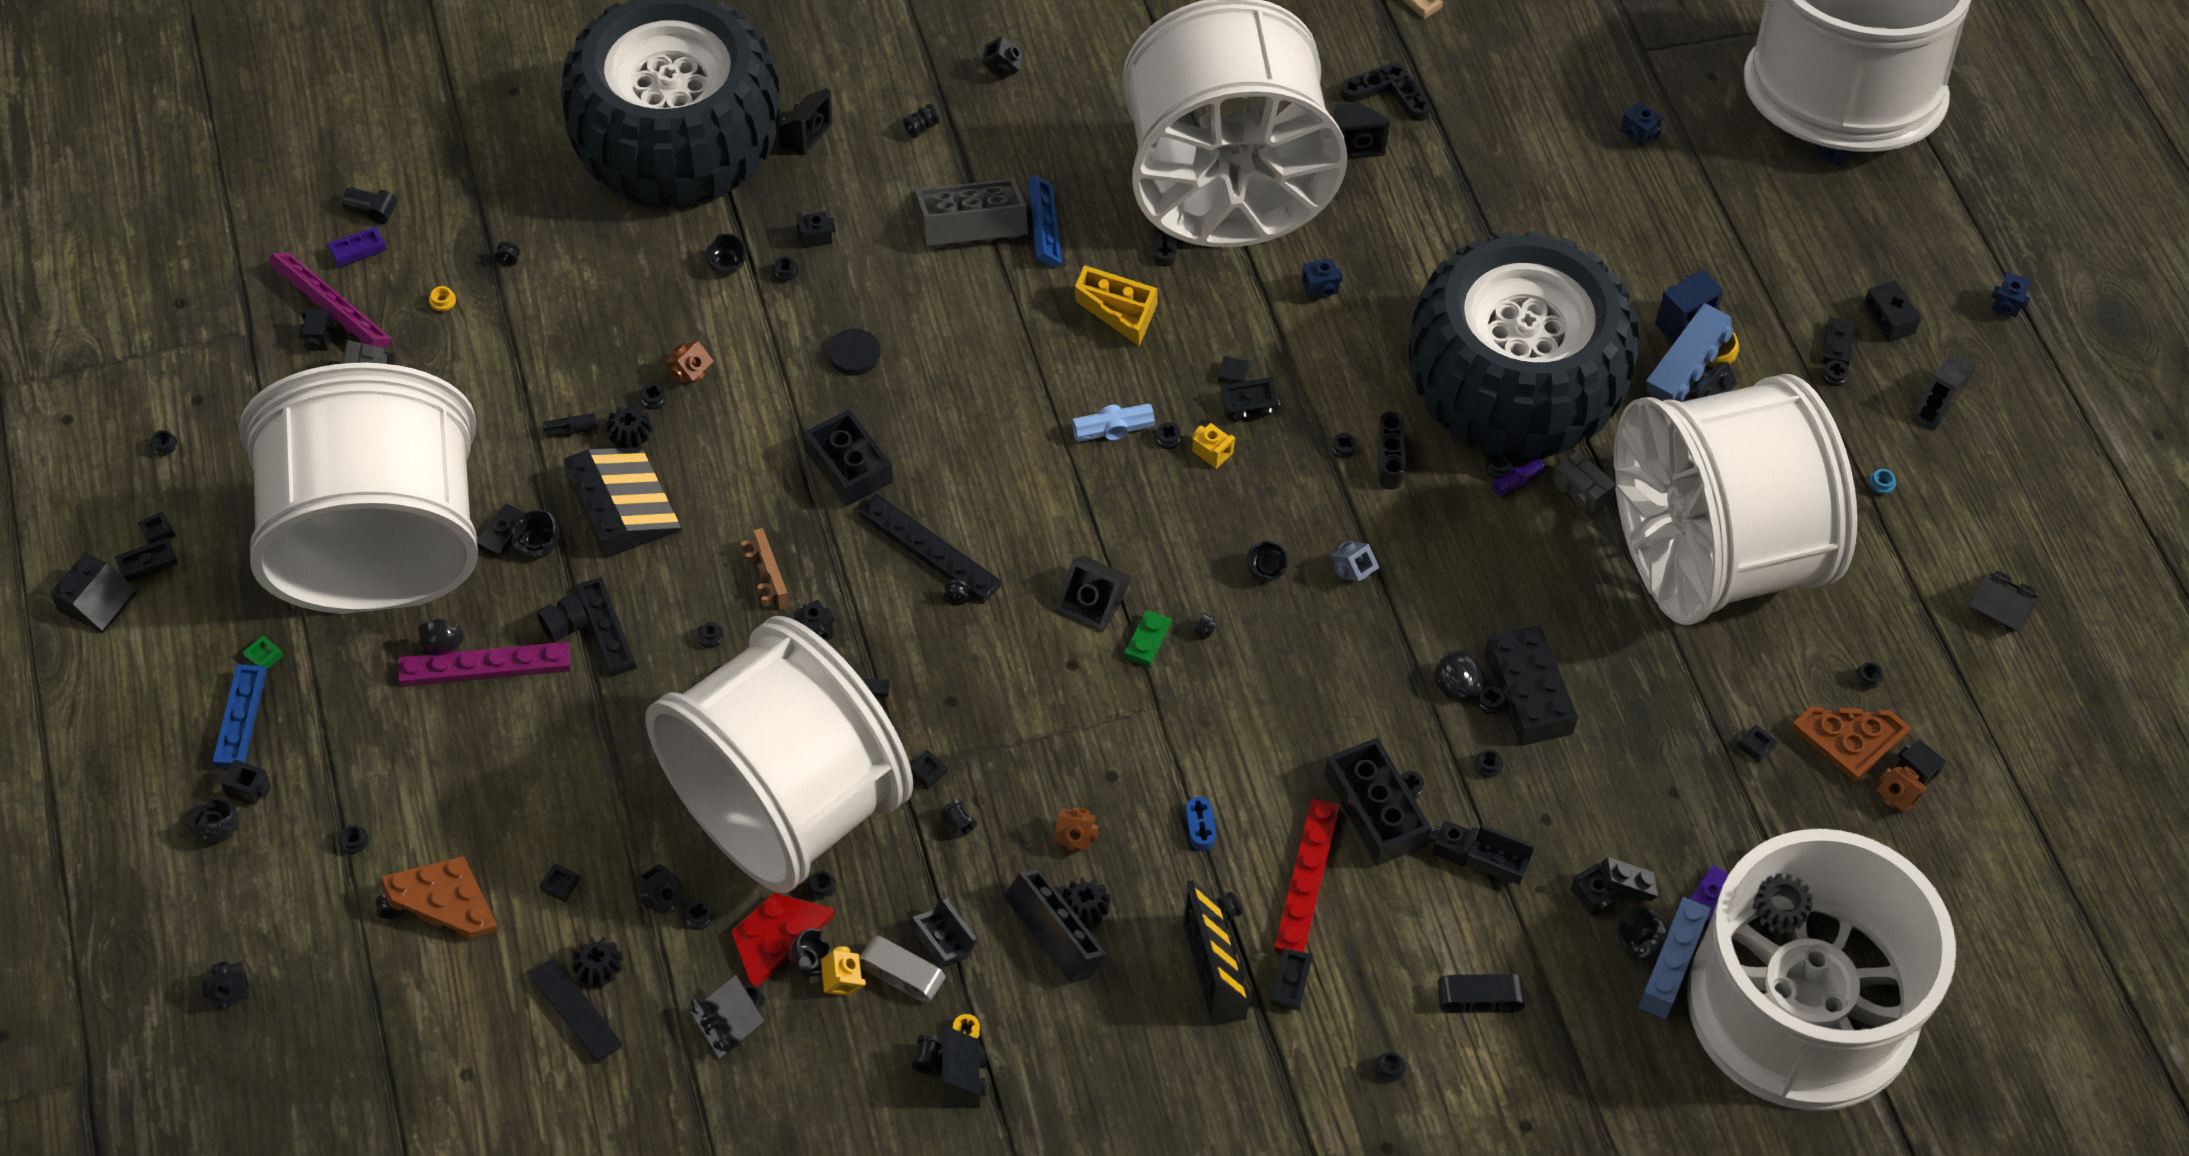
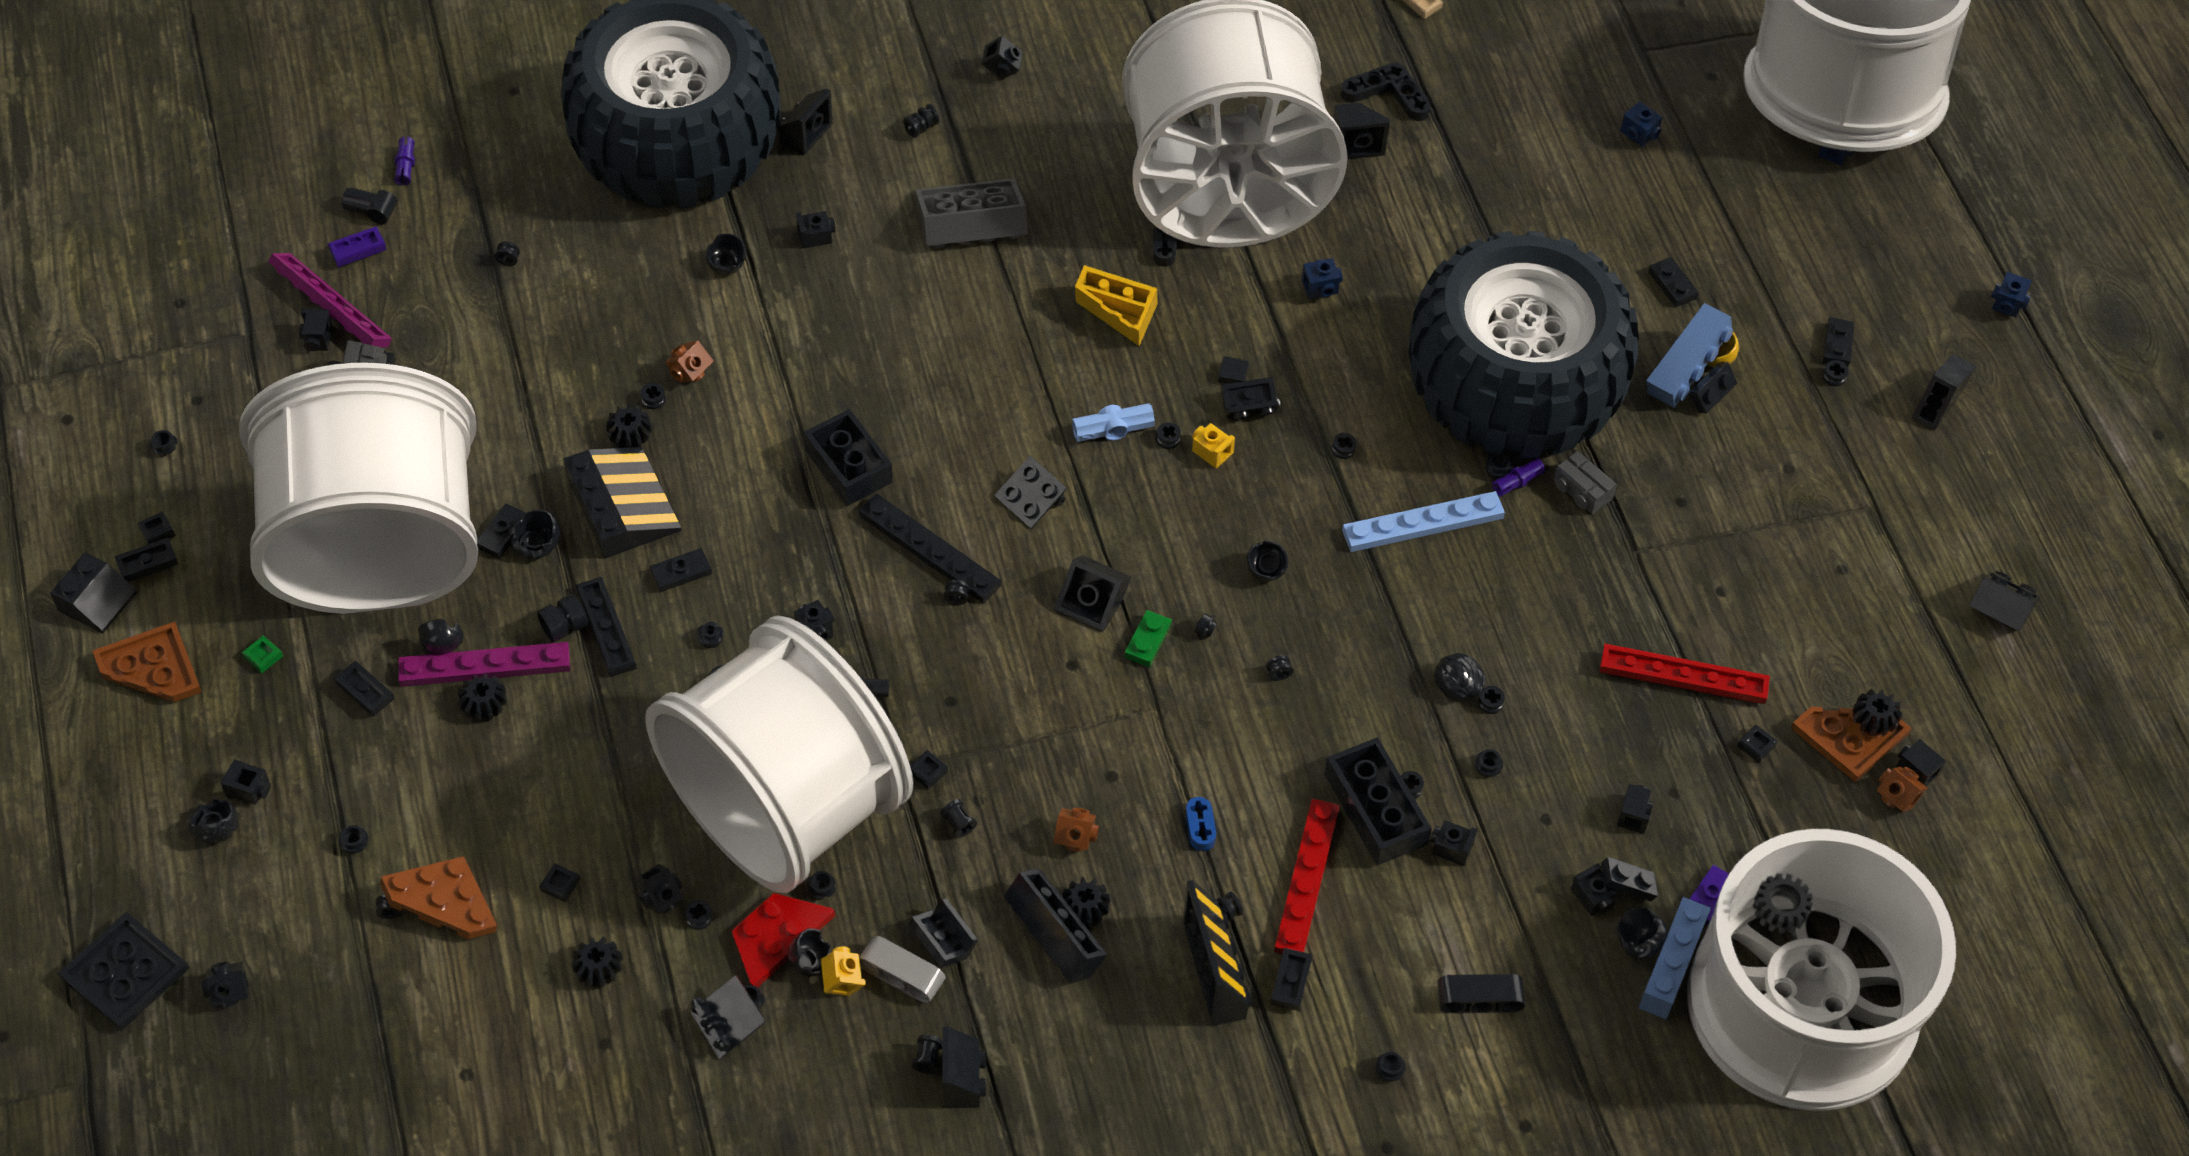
(123, 971): none -> black plate
(150, 663): none -> dark orange plate
(239, 715): blue plate -> none
(364, 688): none -> black plate
(404, 161): none -> dark purple pin
(442, 298): yellow plate -> none
(482, 697): none -> black gear
(570, 424): black axle -> none
(576, 1010): black tile -> none
(681, 570): none -> black plate
(767, 570): medium nougat plate -> none
(785, 269): black plate -> none
(854, 351): black tile -> none
(969, 1020): yellow bush -> none
(1031, 492): none -> black hinge
(1044, 221): blue plate -> none
(1279, 668): none -> black bush
(1354, 561): sand blue brick -> none
(1391, 450): black beam -> none
(1423, 521): none -> light blue plate
(1500, 855): black bracket -> none
(1531, 685): black brick -> none
(1635, 809): none -> black brick
(1673, 282): none -> black plate
(1683, 302): dark blue brick -> none
(1684, 673): none -> red plate
(1734, 495): white wheel -> none
(1870, 669): black plate -> none
(1877, 712): none -> black gear
(1883, 476): dark azure plate -> none
(1892, 311): black brick -> none

